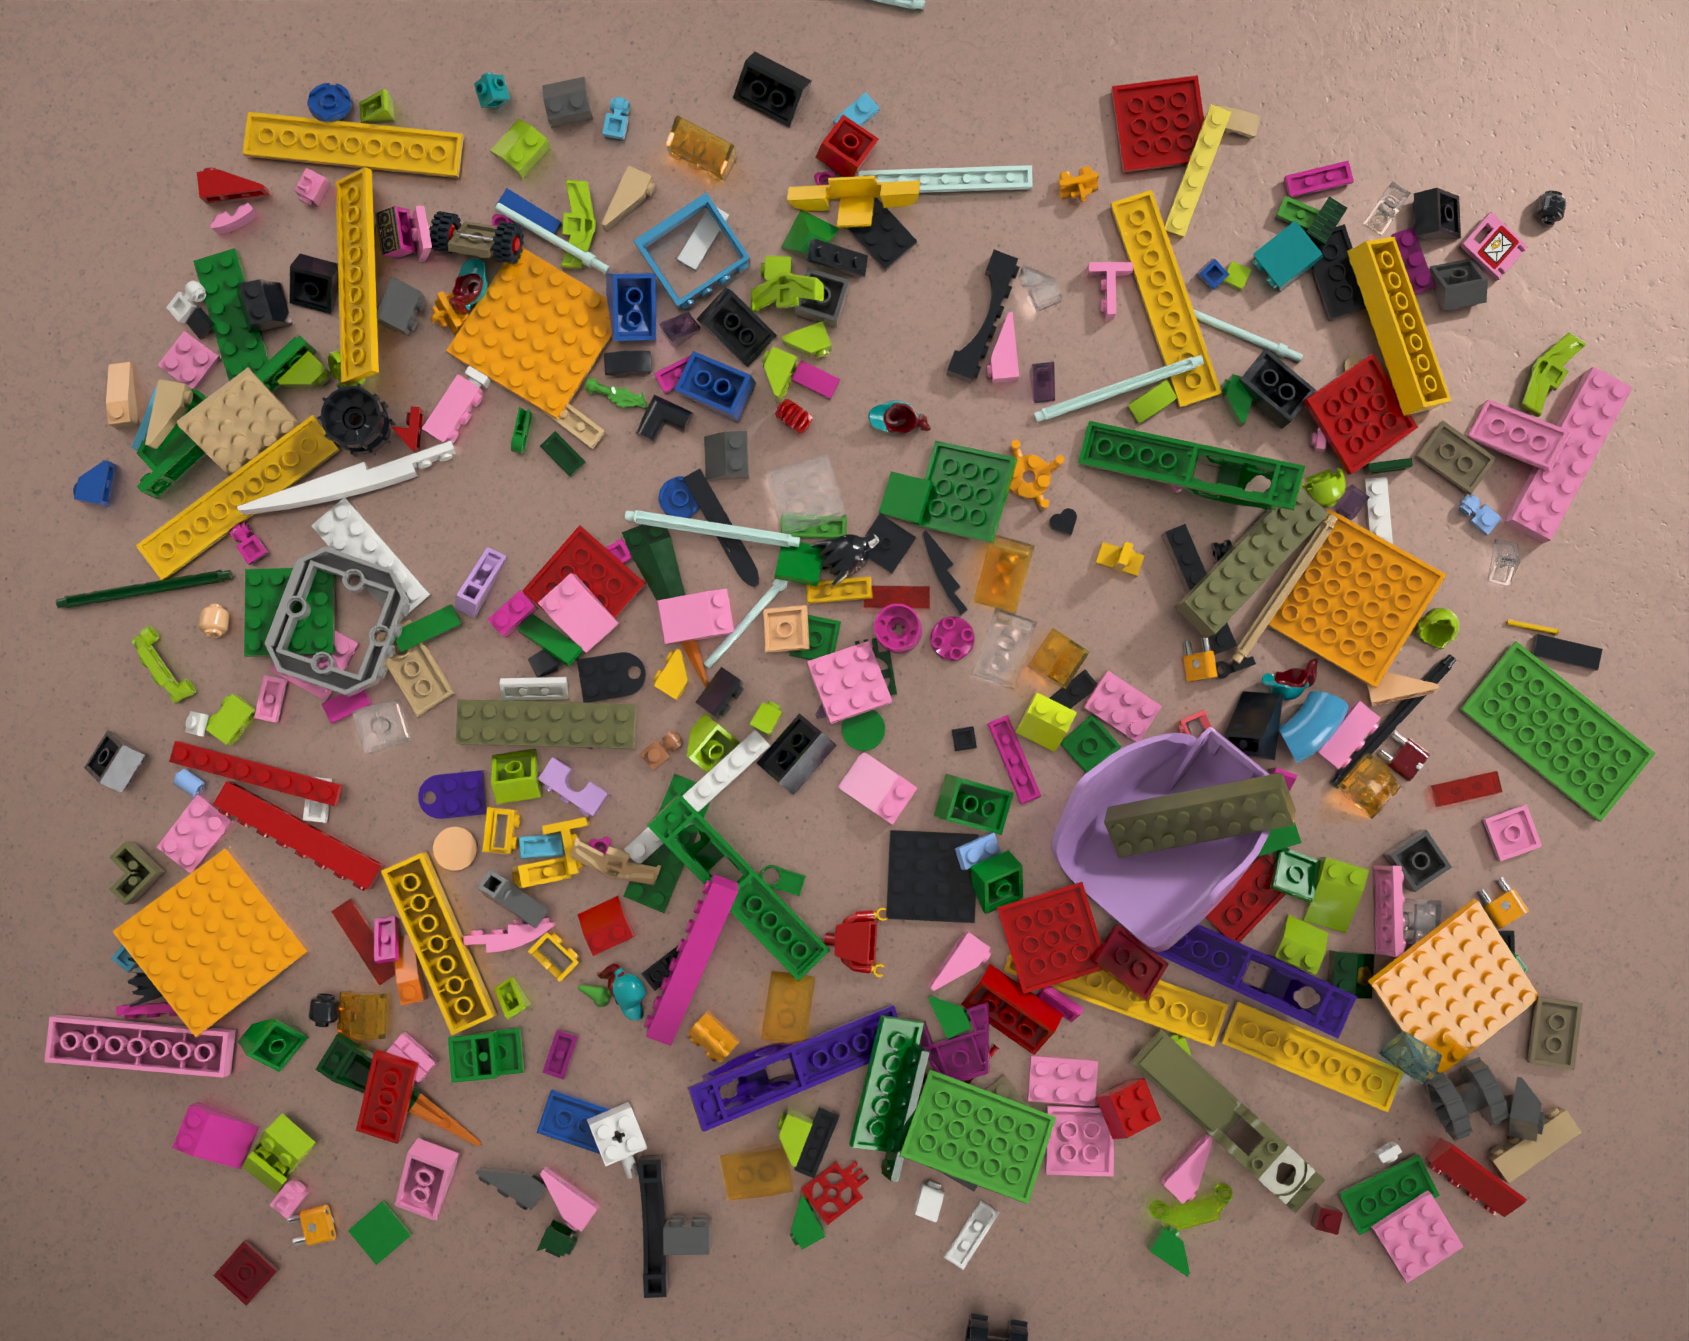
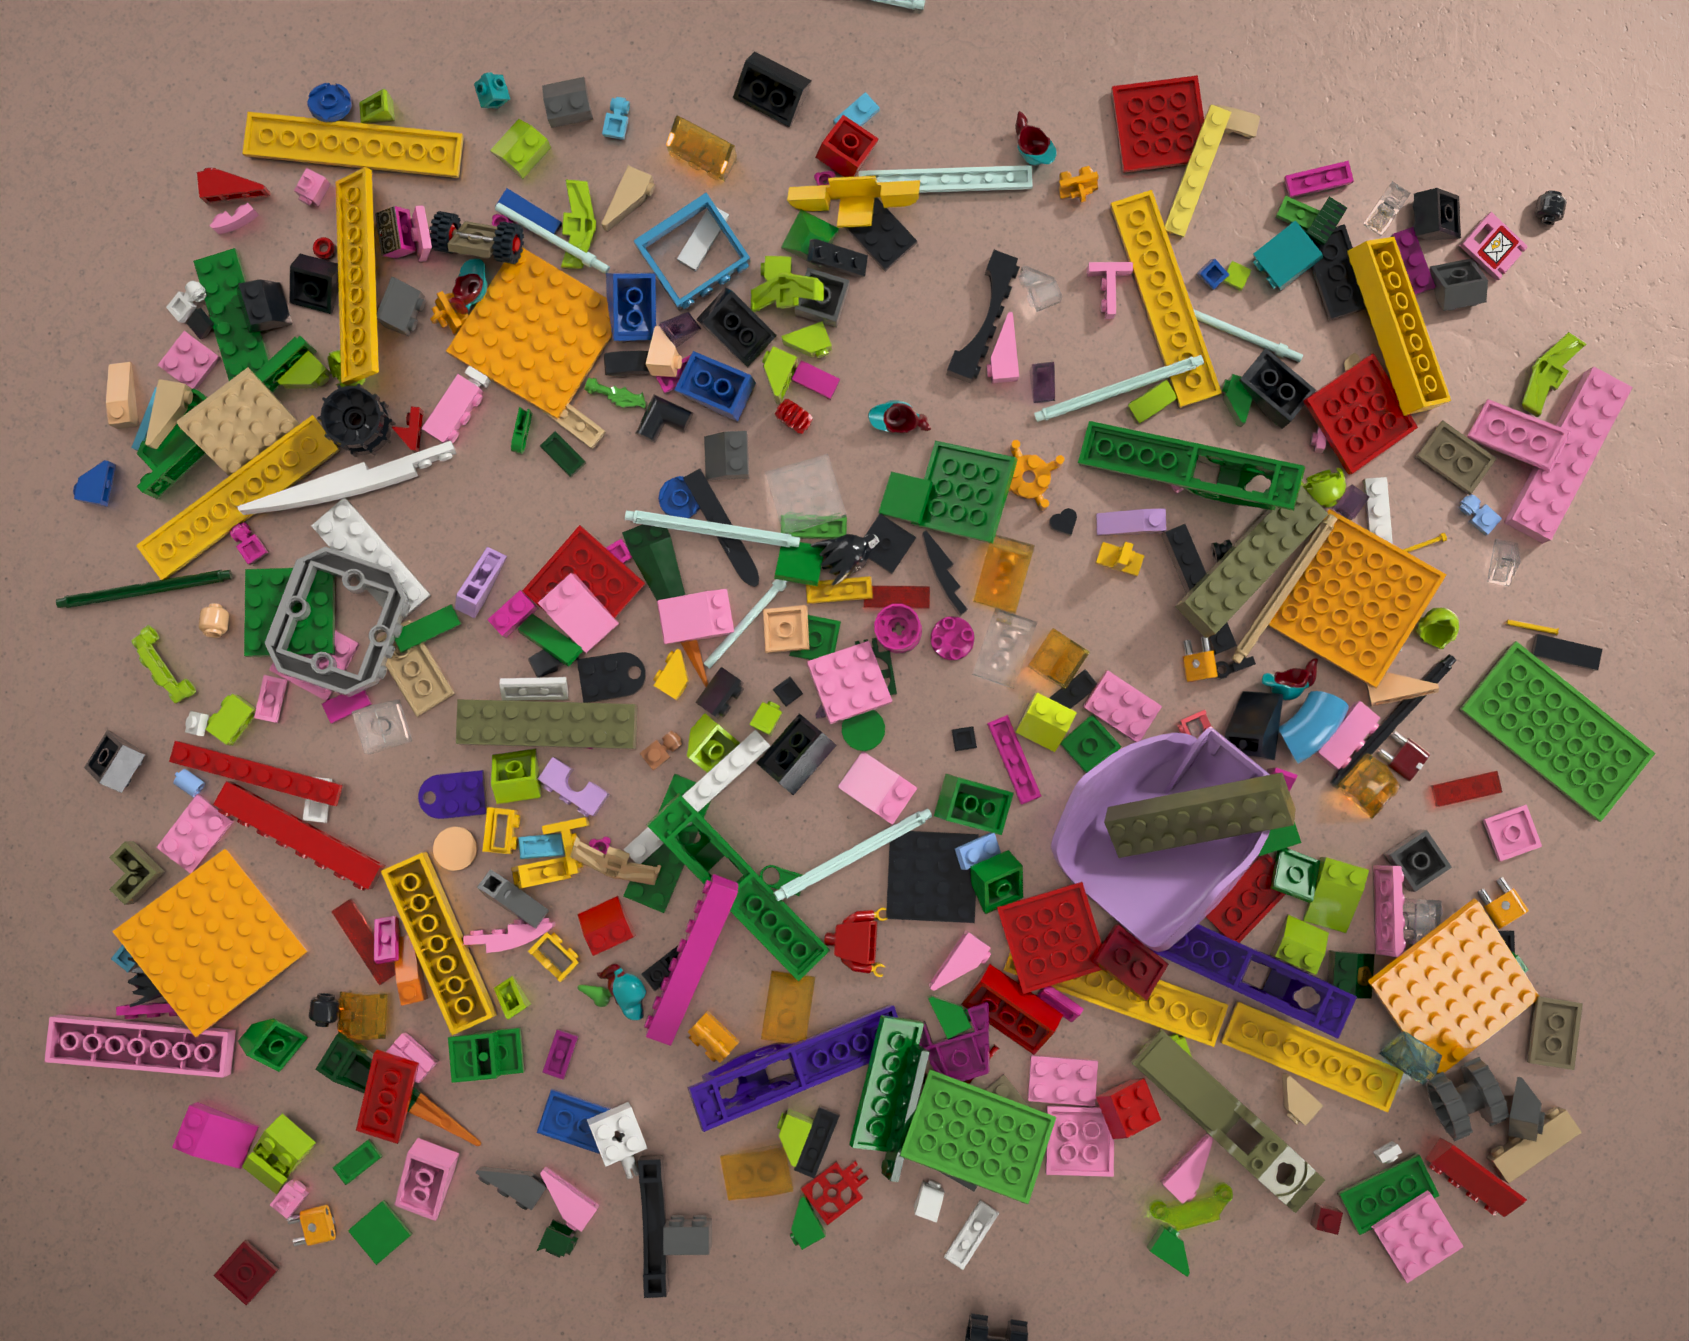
(319, 243): none -> red plate
(357, 1162): none -> green tile
(662, 355): none -> light nougat slope
(788, 691): none -> black tile
(852, 855): none -> light aqua piece
(1033, 143): none -> dark red hair
(1131, 522): none -> lavender slope
(1298, 1101): none -> tan slope
(1387, 466): dark green tile -> none
(1442, 537): none -> yellow piece

